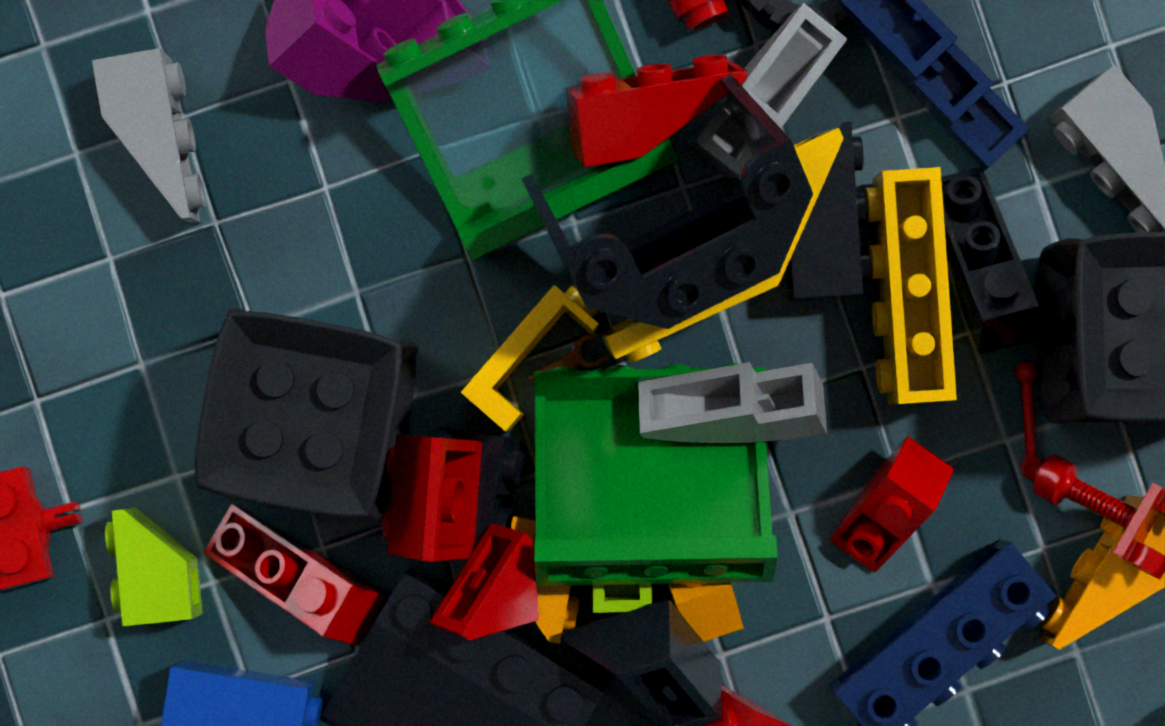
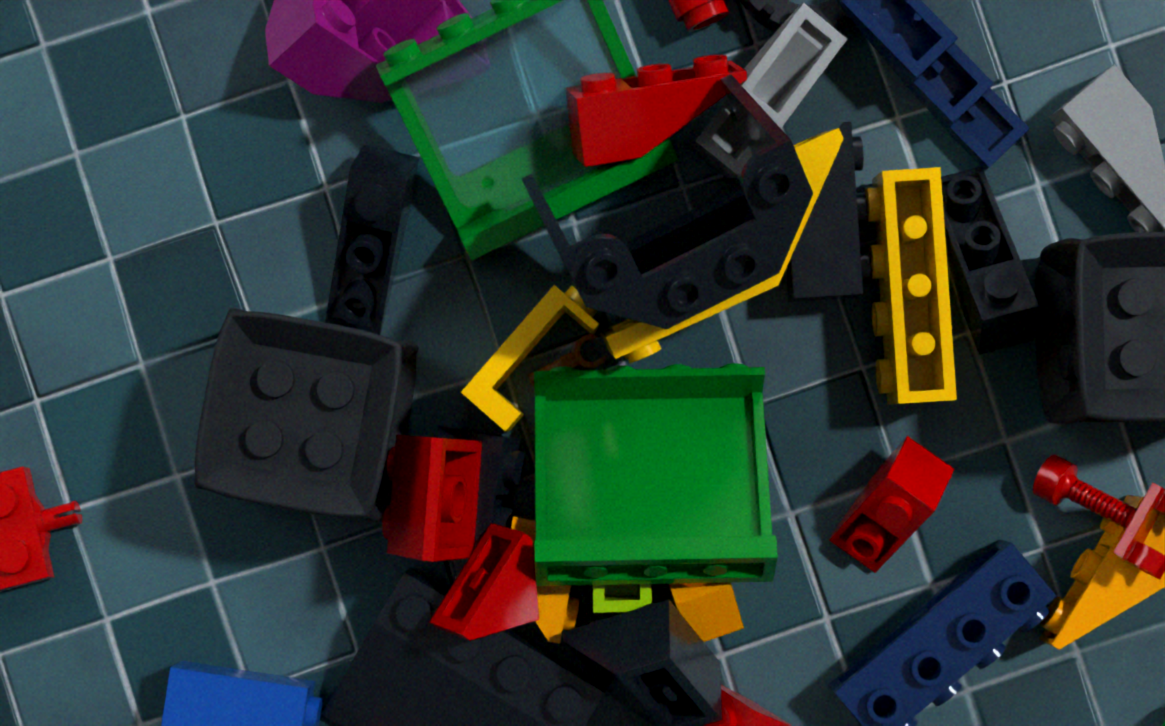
(143, 110): light grey slope -> none
(154, 571): lime slope -> none
(295, 577): red slope -> none
(371, 237): none -> black slope
(734, 405): light grey slope -> none
(1027, 373): red hinge -> none

